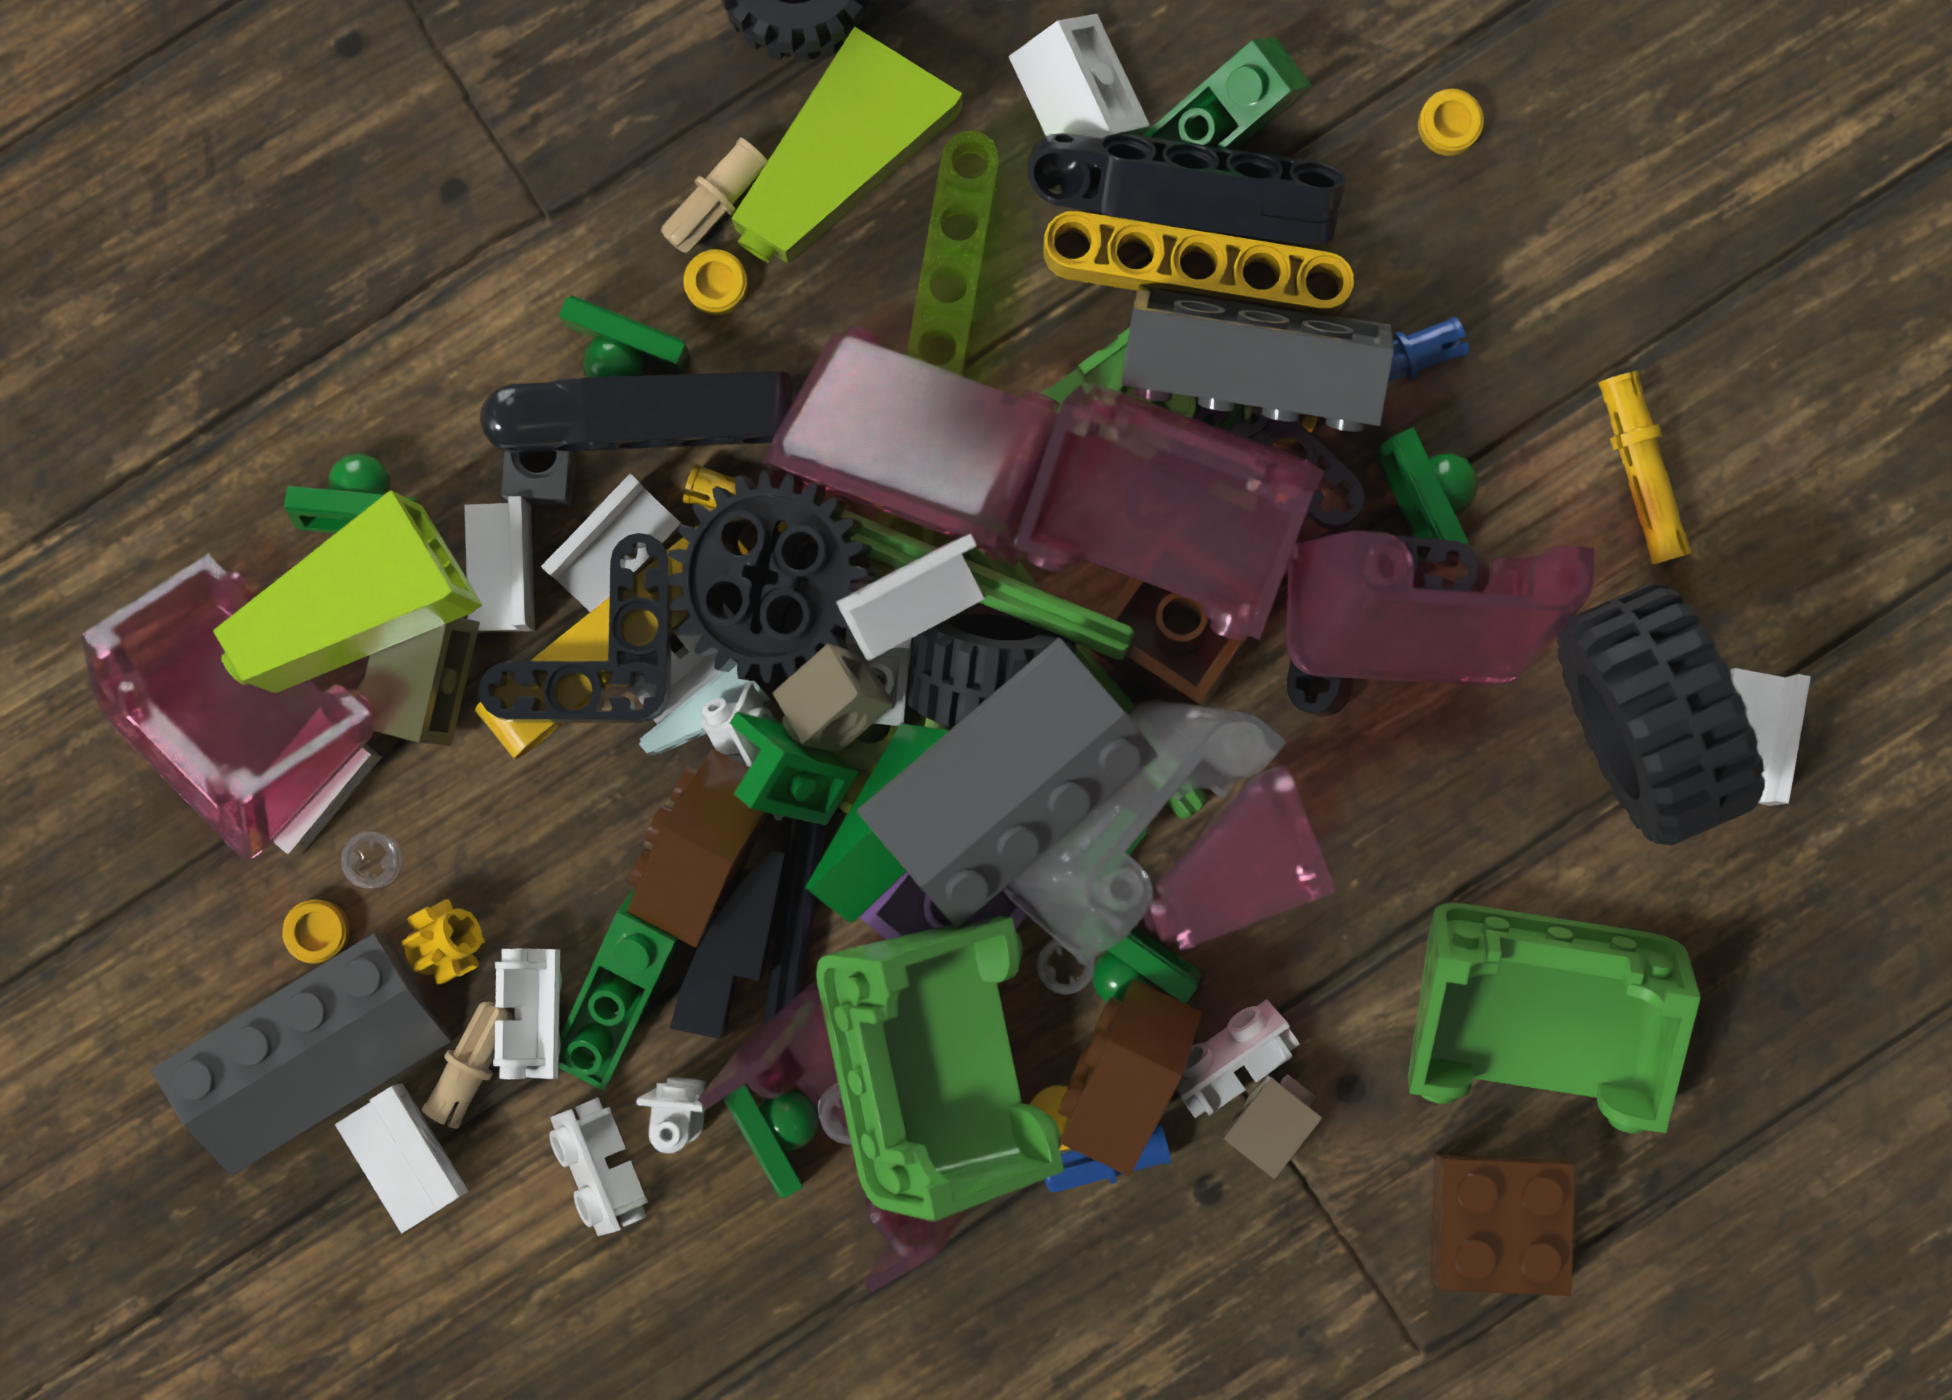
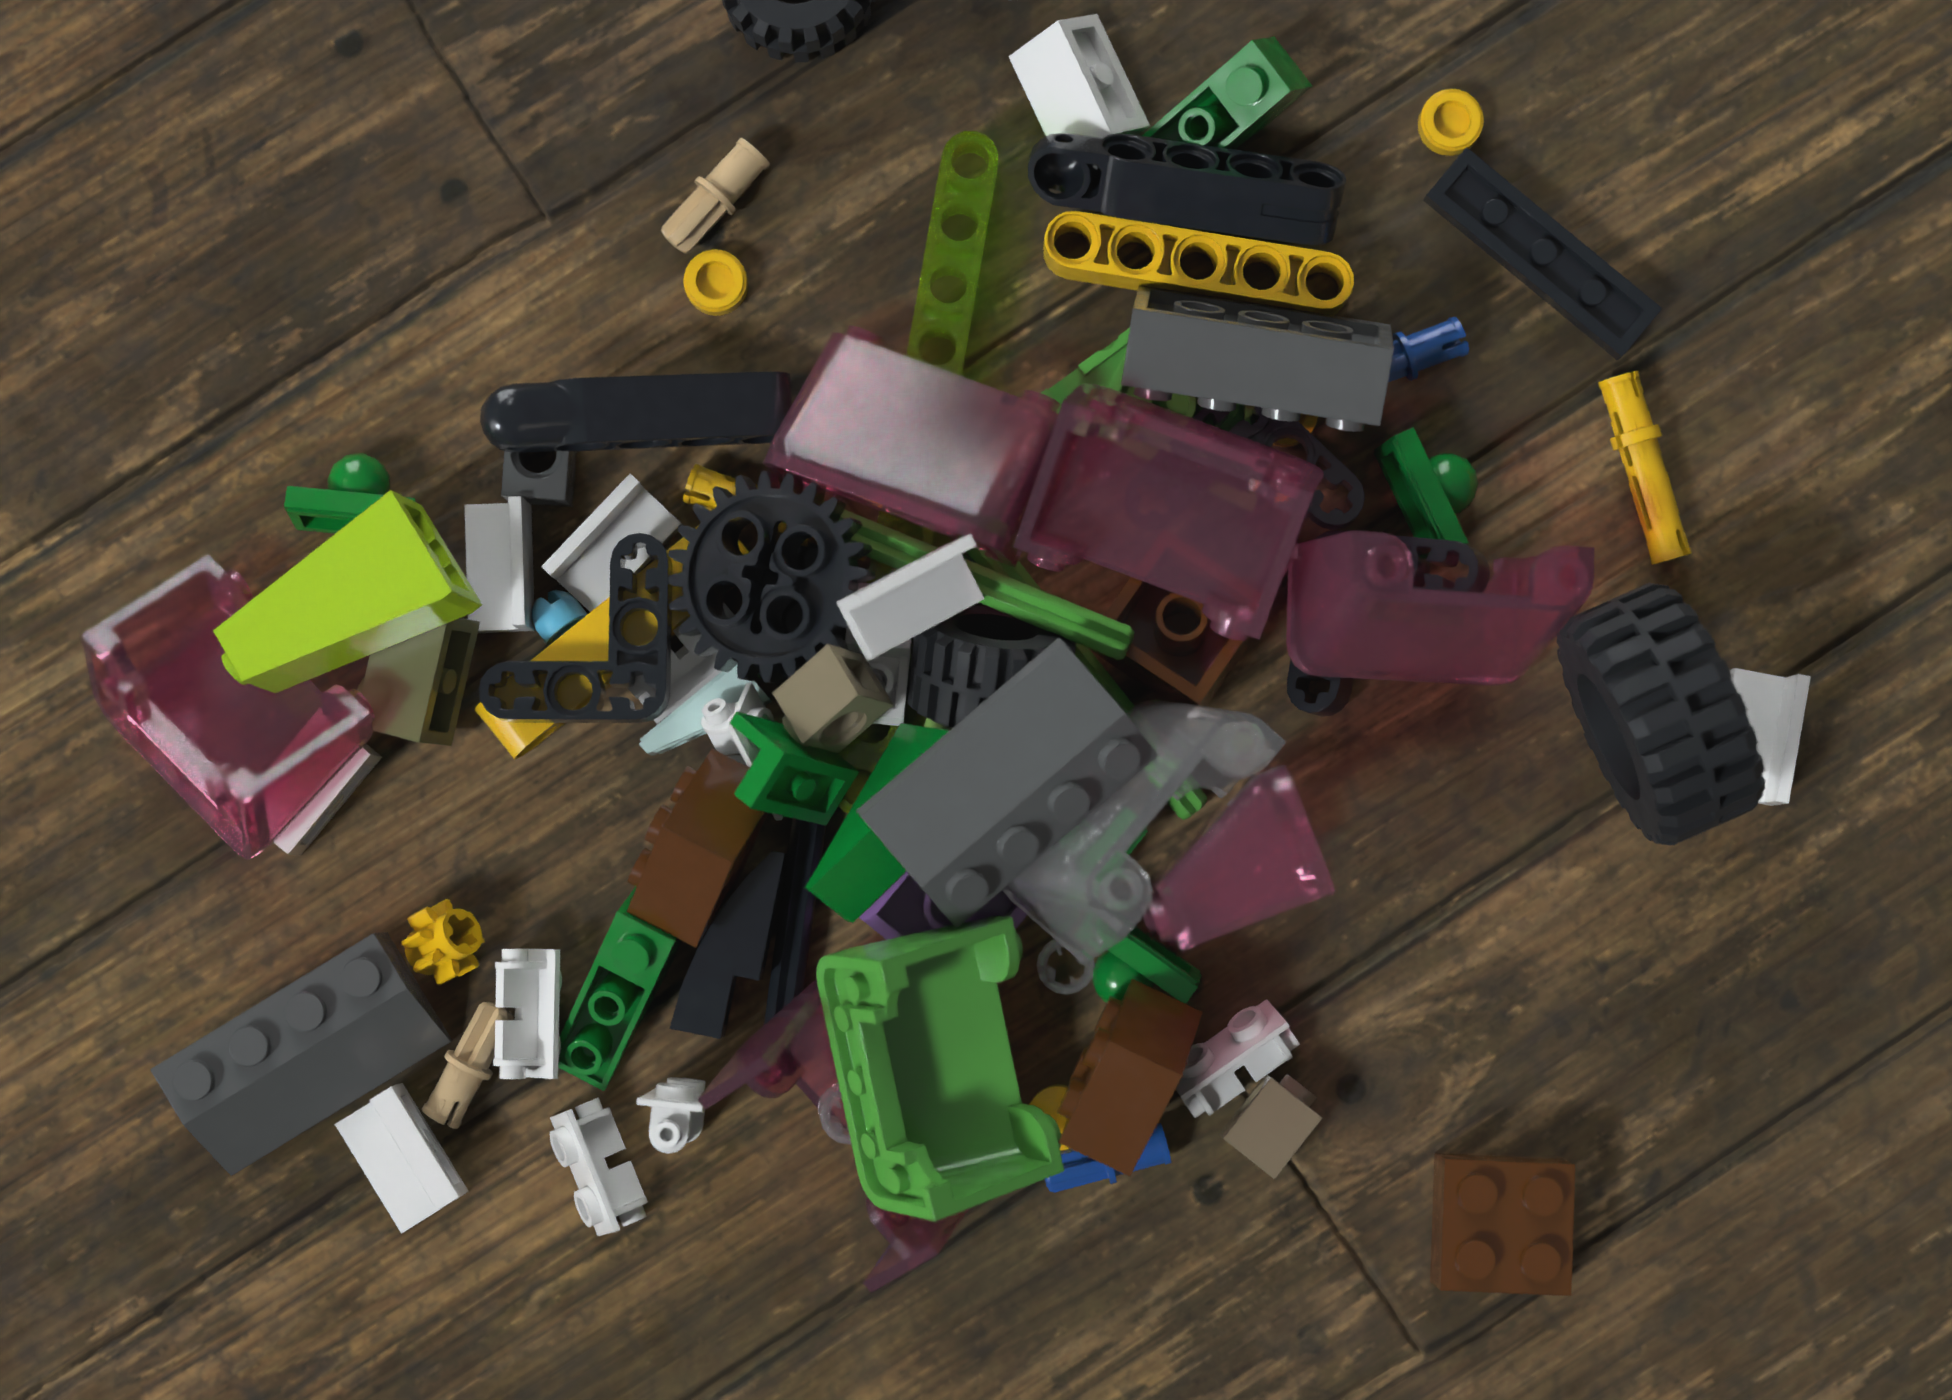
(316, 931): yellow tile -> none
(352, 857): clear bush -> none
(557, 615): none -> medium azure hinge
(620, 342): green tile -> none
(775, 1128): green tile -> none
(844, 143): lime slope -> none
(1542, 254): none -> black plate
(1554, 1011): bright green windscreen -> none

